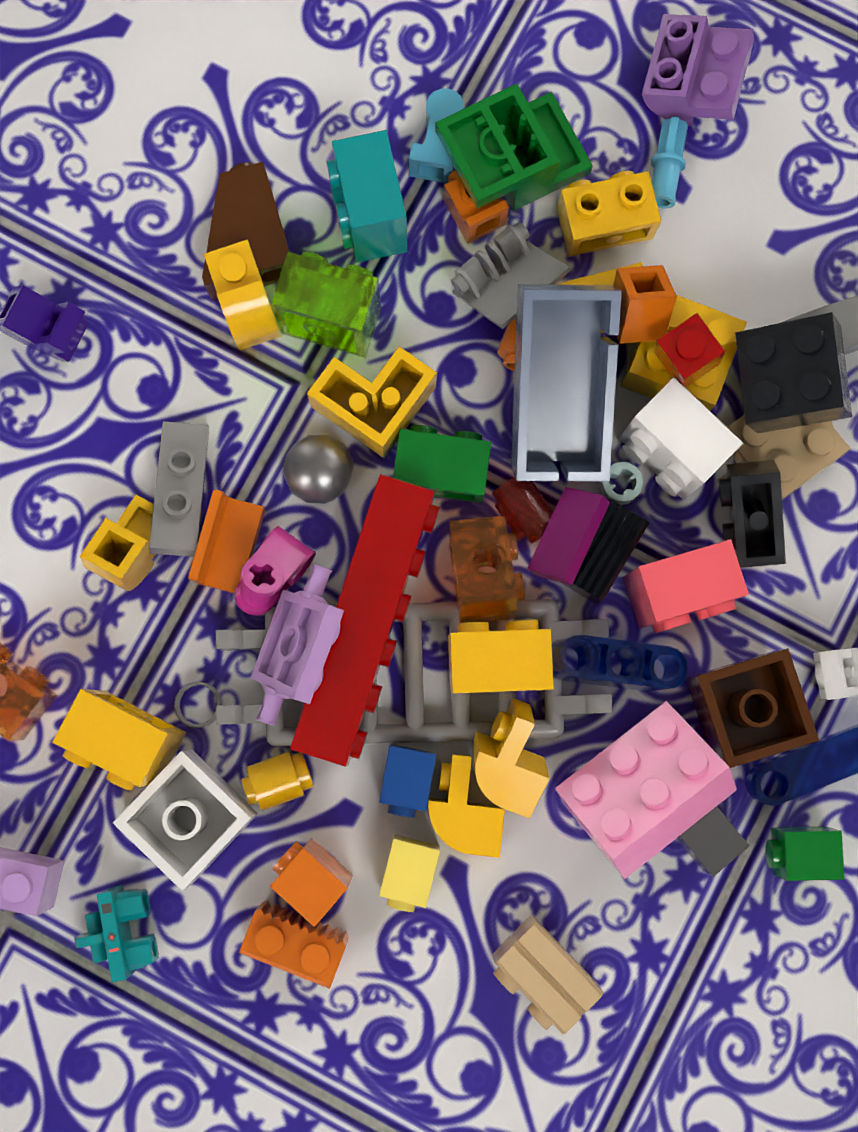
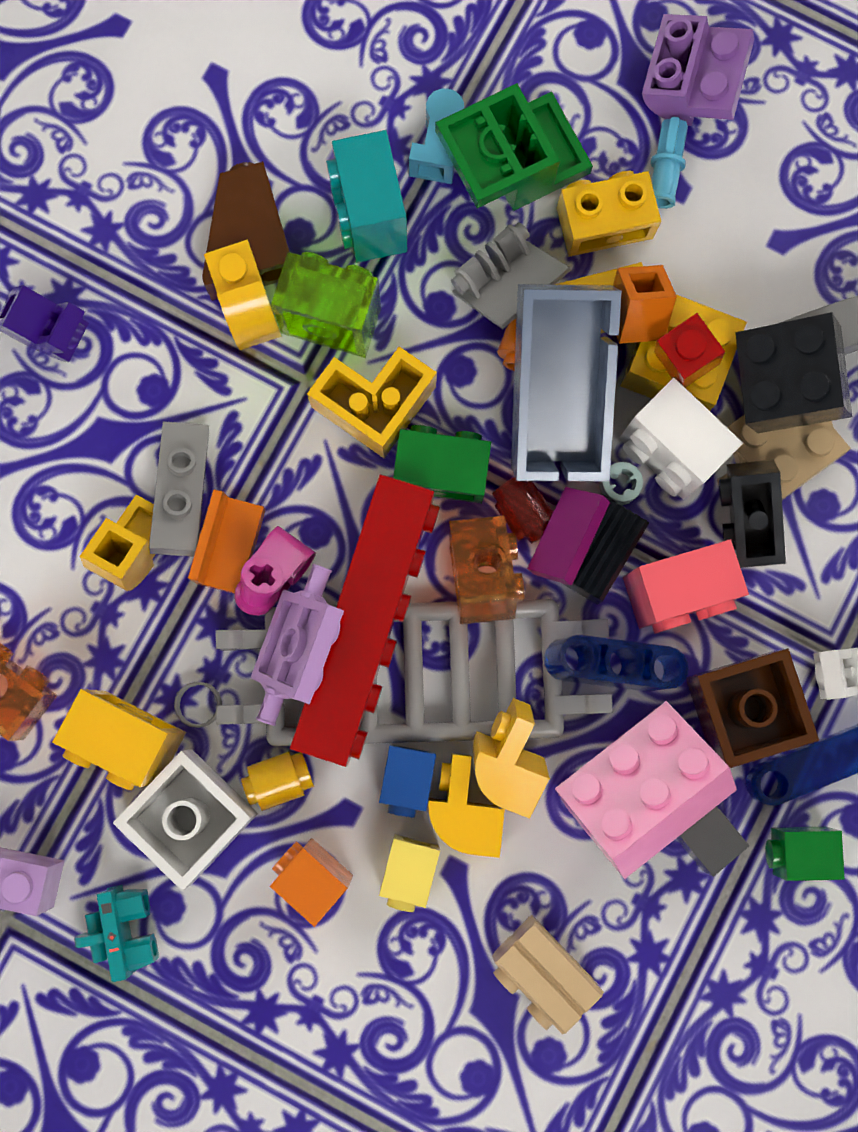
(294, 944): orange brick -> none
(318, 469): flat silver hair -> none
(472, 221): orange brick -> none
(500, 659): yellow brick -> none

